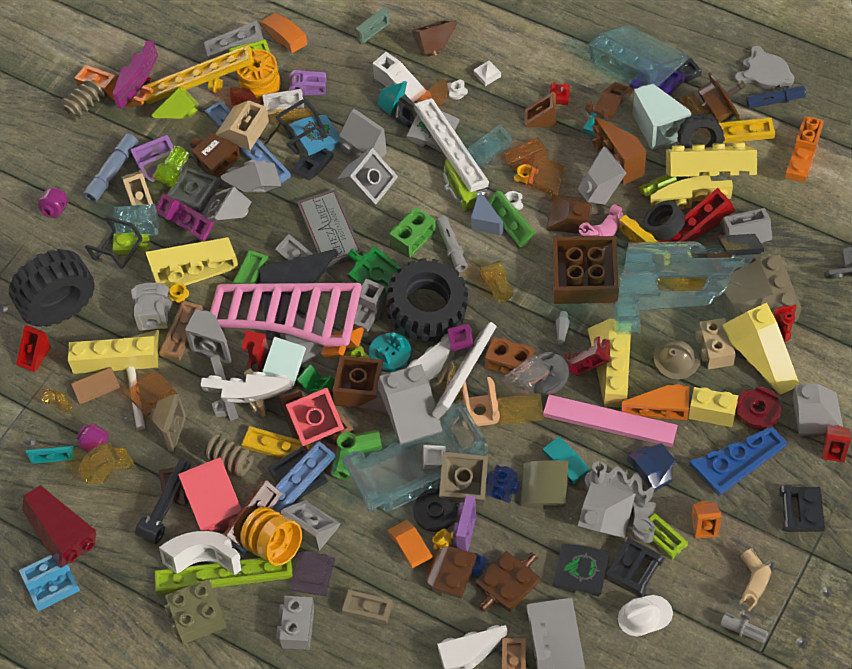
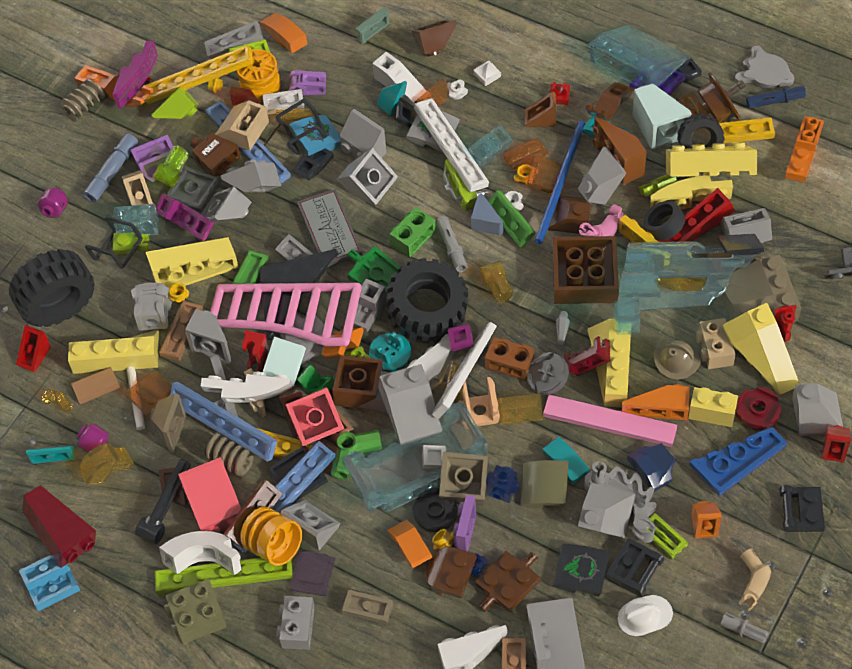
(225, 422): none -> medium blue tile
(523, 377): clear slope -> none
(559, 183): none -> blue piece

